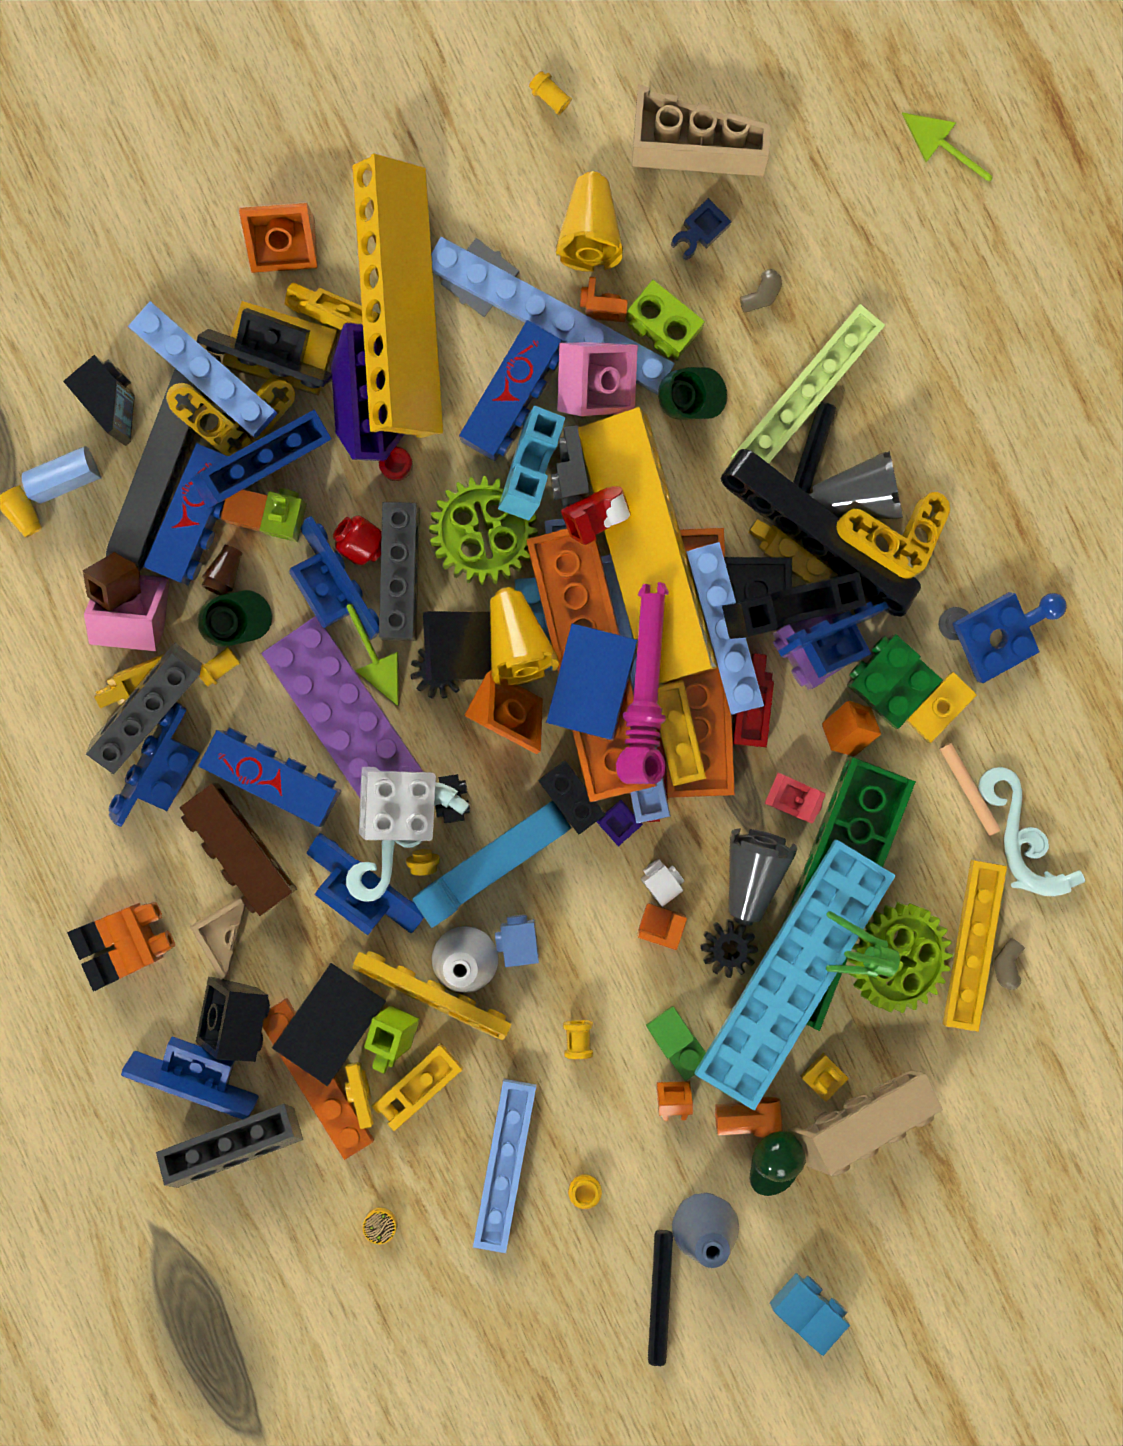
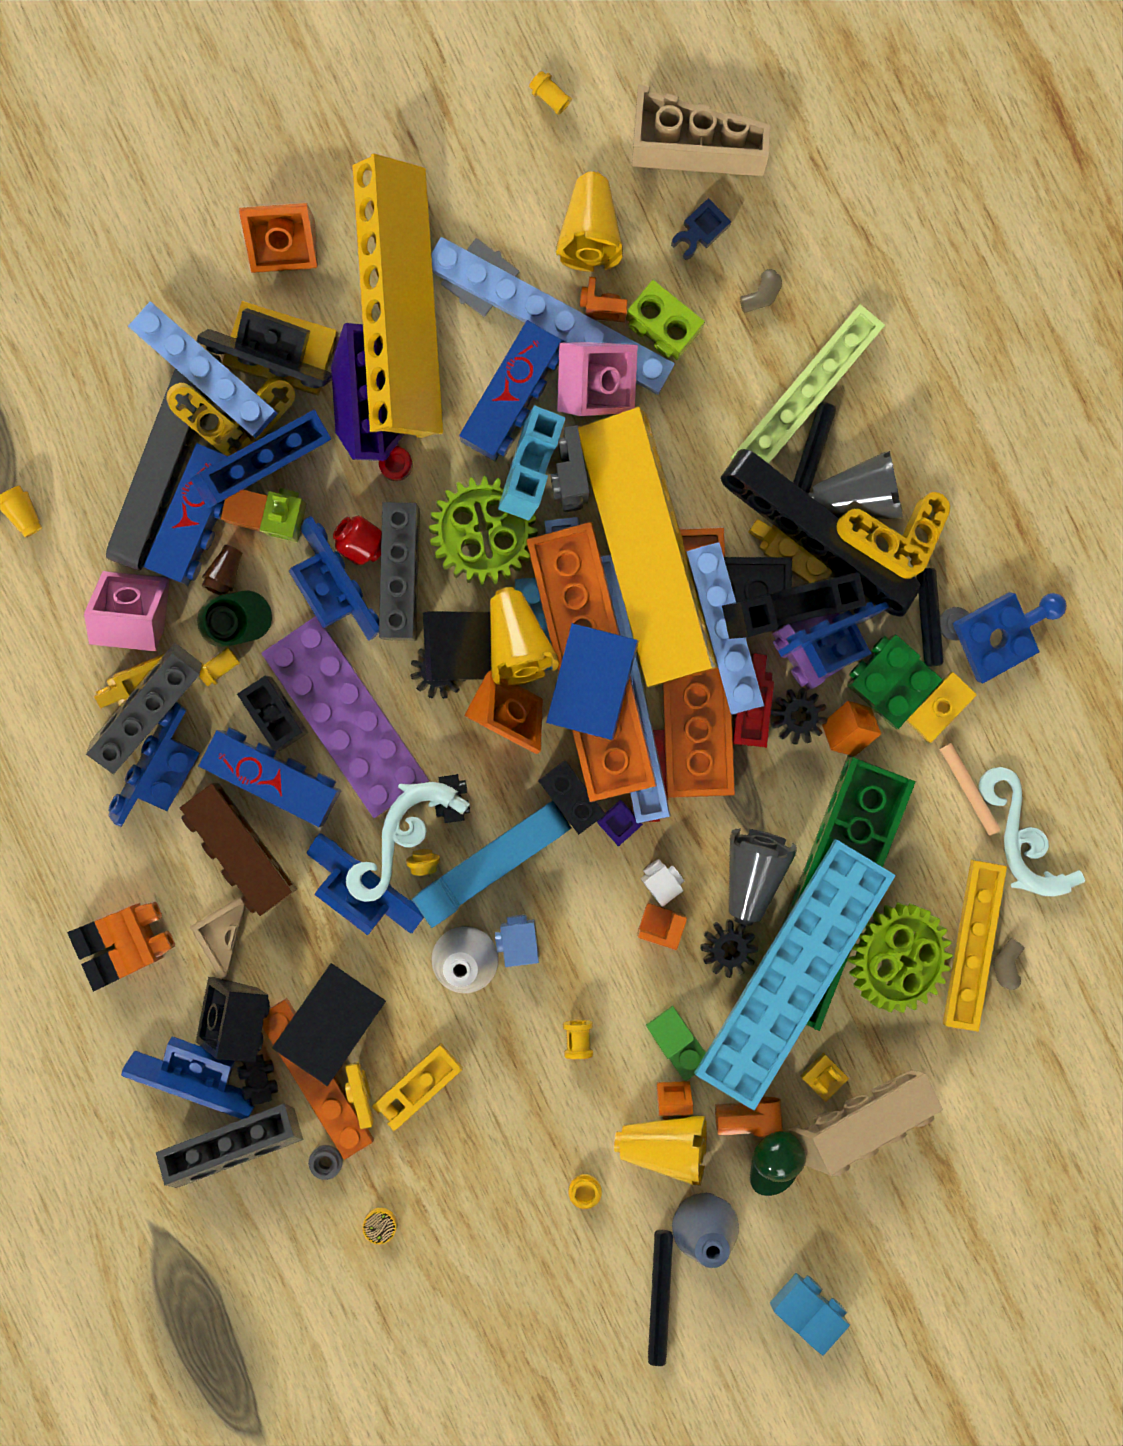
(60, 475): light blue brick -> none
(105, 395): black slope -> none
(112, 581): reddish brown brick -> none
(257, 1086): none -> black piece
(272, 713): none -> black brick
(321, 1171): none -> flat silver plate
(324, 306): yellow hinge -> none
(382, 672): lime piece -> none
(390, 1036): lime brick -> none
(396, 805): white bracket -> none
(432, 994): yellow plate -> none
(504, 1165): light blue plate -> none
(596, 514): red leg -> none
(641, 761): dark pink piece -> none
(666, 1147): none -> yellow cone
(679, 735): yellow tile -> none
(692, 393): dark green cap -> none
(795, 798): coral bracket -> none
(804, 726): none -> black gear
(876, 959): bright green plant -> none
(930, 618): none -> black axle
(931, 133): lime piece -> none

